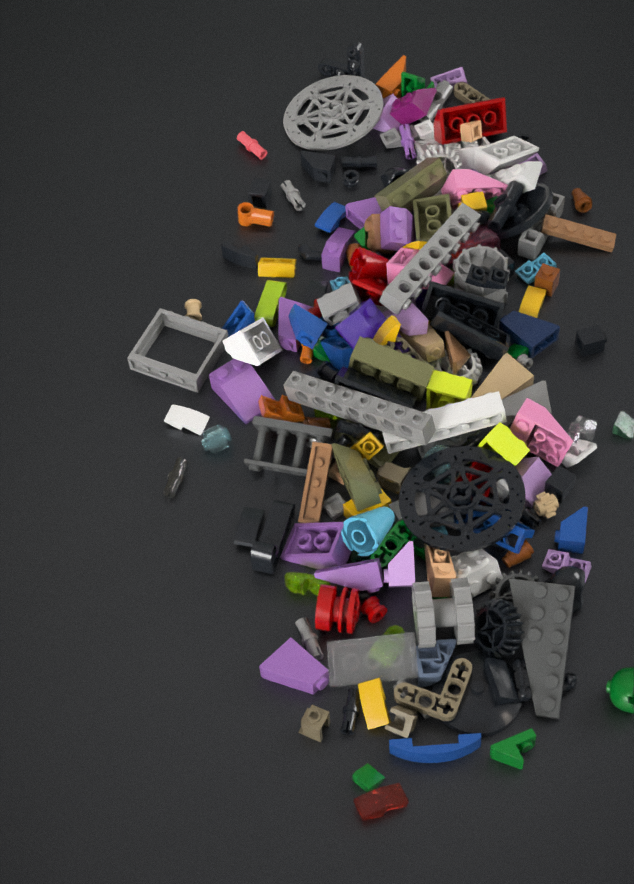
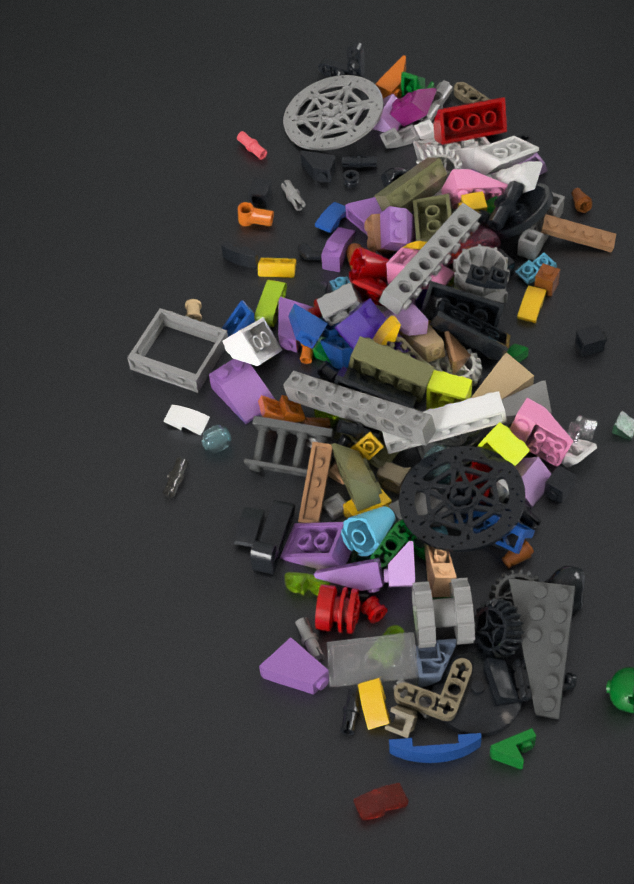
(313, 721): dark tan window -> none
(362, 236): green slope -> none
(367, 778): green slope -> none
(407, 141): medium lavender pin -> none
(453, 77): lavender slope -> none
(471, 131): light nougat slope -> none
(479, 569): white bracket -> none
(525, 361): light grey bush -> none
(529, 332): dark blue slope -> none
(546, 505): tan gear -> none
(557, 559): lavender slope -> none
(572, 532): blue slope -> none

